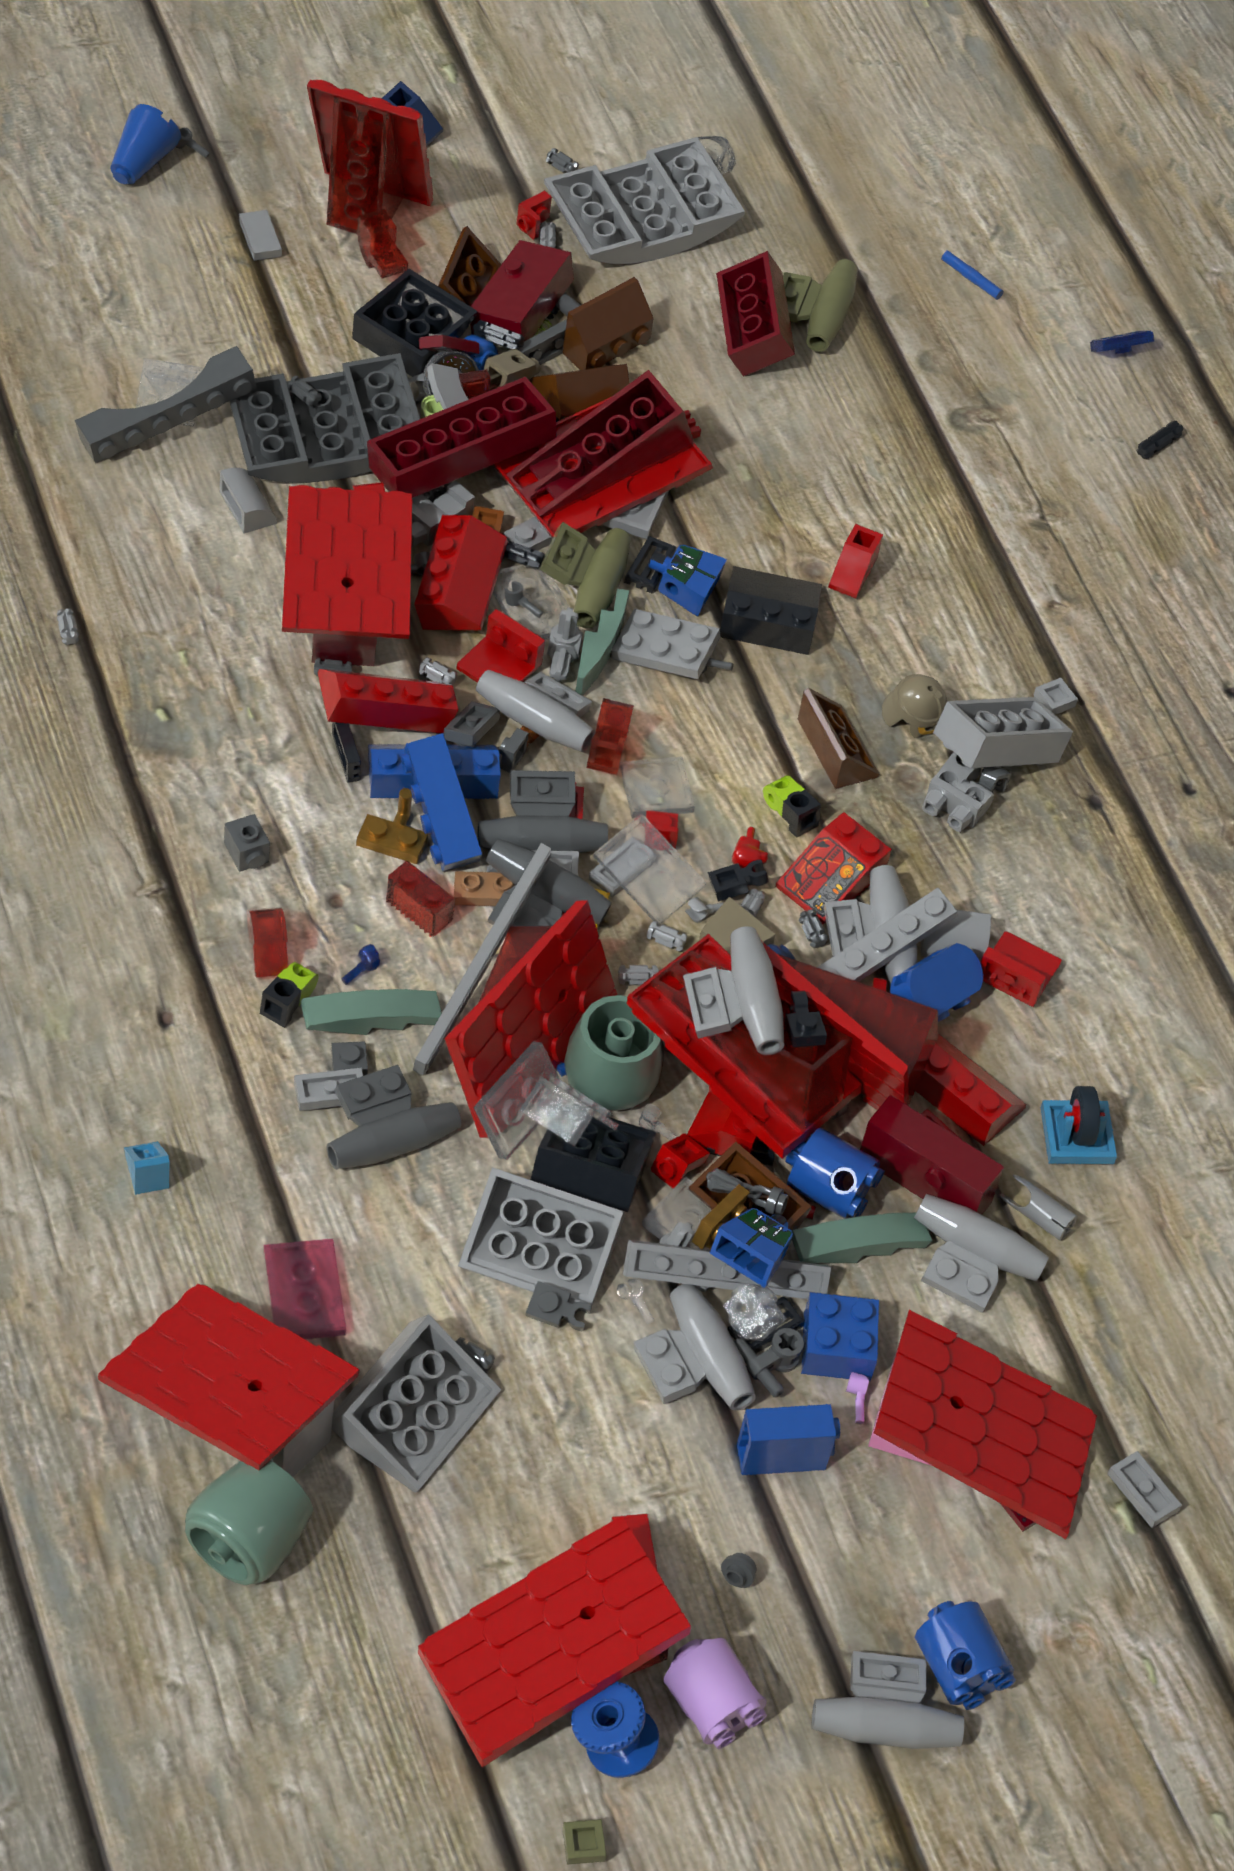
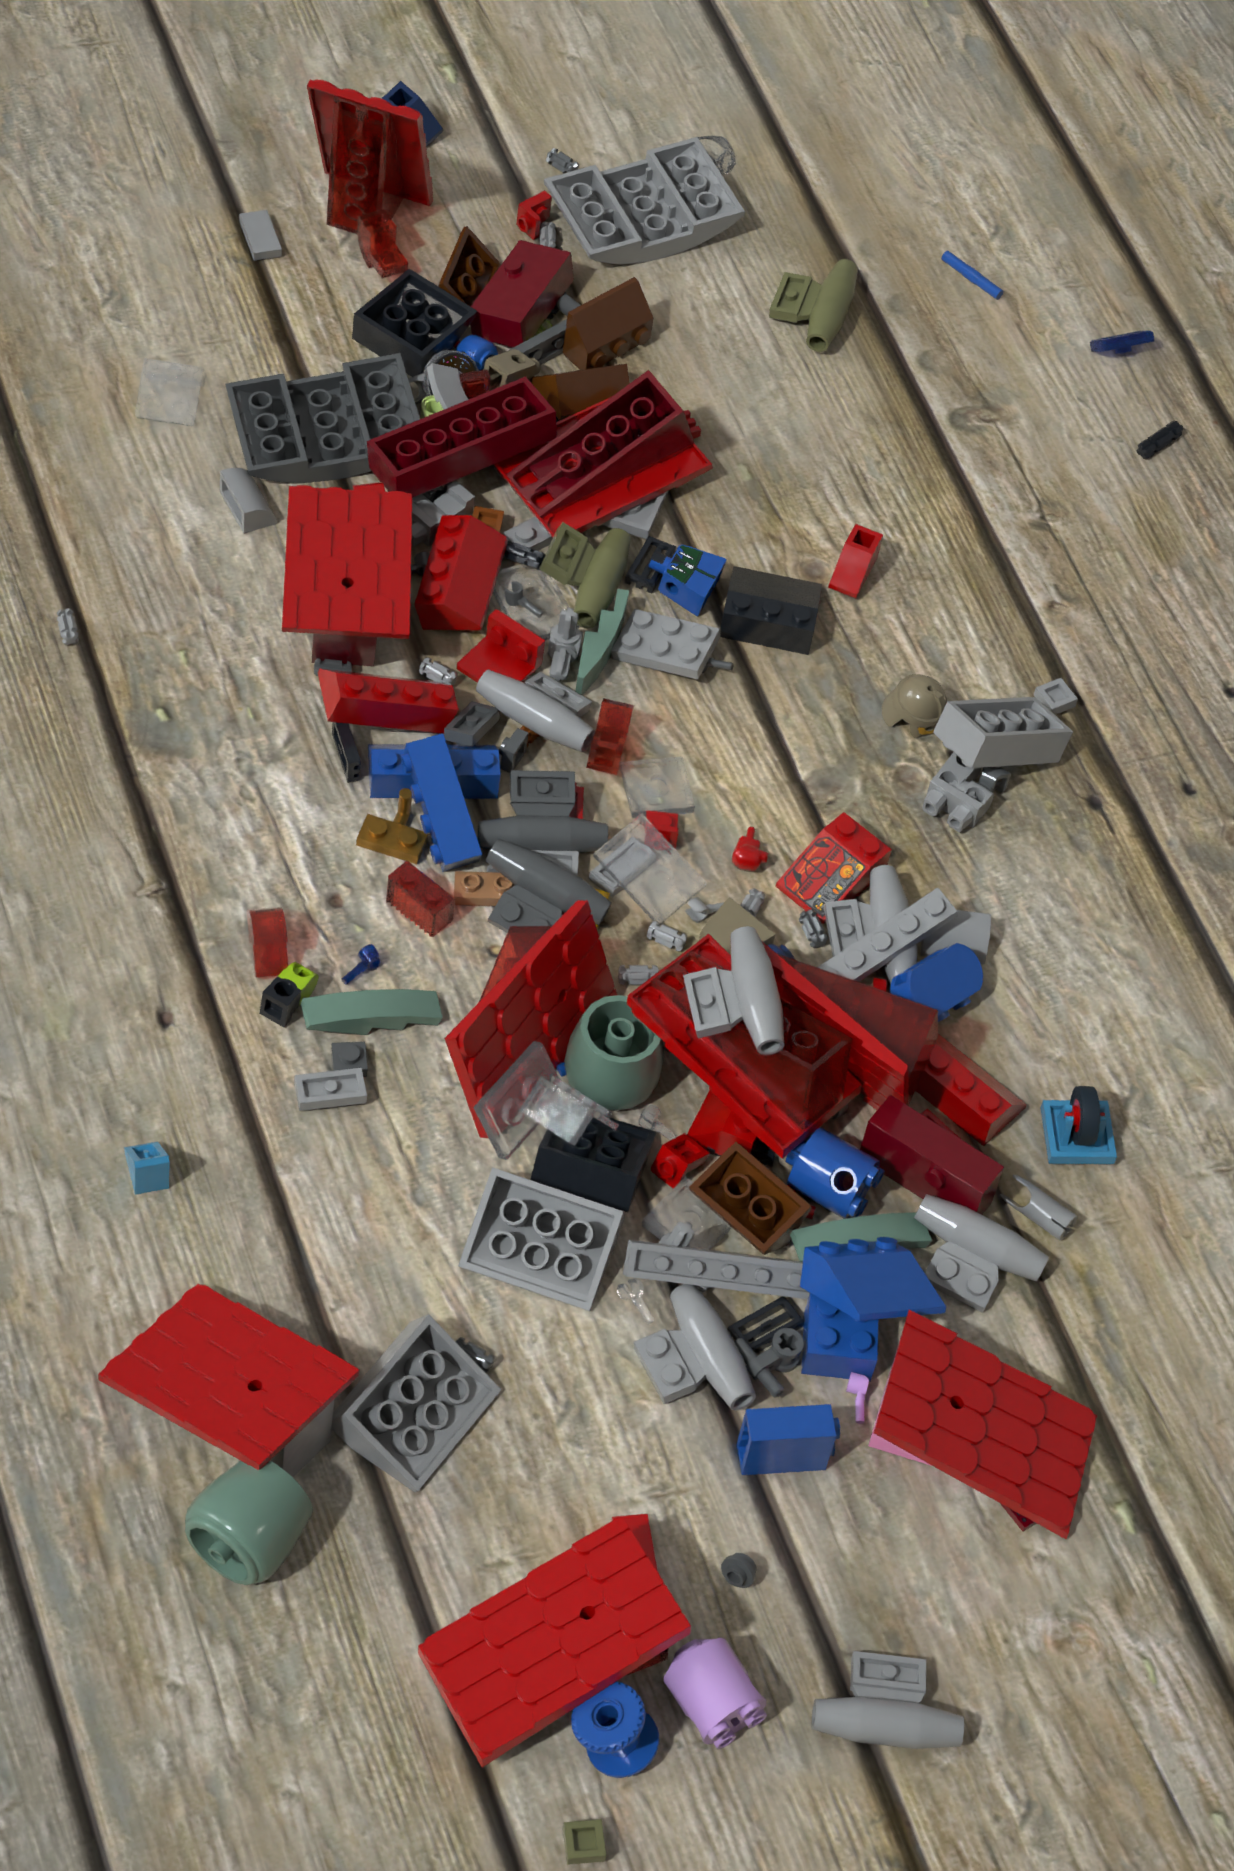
(115, 430): dark grey arch -> none
(143, 143): blue cone -> none
(186, 139): dark grey hand -> none
(247, 843): dark grey brick -> none
(304, 391): dark grey piece -> none
(305, 1288): clear pink tile -> none
(385, 1120): dark grey plate -> none
(444, 343): dark red tile -> none
(482, 960): light grey tile -> none
(498, 335): axle -> none
(552, 1305): dark grey plate -> none
(722, 1182): dark grey piece -> none
(725, 1211): pearl gold plate -> none
(734, 880): black plate -> none
(753, 1244): blue torso -> none
(753, 1311): clear brick -> none
(755, 313): dark red brick -> none
(793, 805): black leg -> none
(803, 1026): black plate -> none
(835, 740): reddish brown slope -> none
(869, 1279): none -> blue slope
(964, 1653): blue cylinder -> none
(1019, 968): red bracket -> none
(1144, 1489): light grey plate -> none

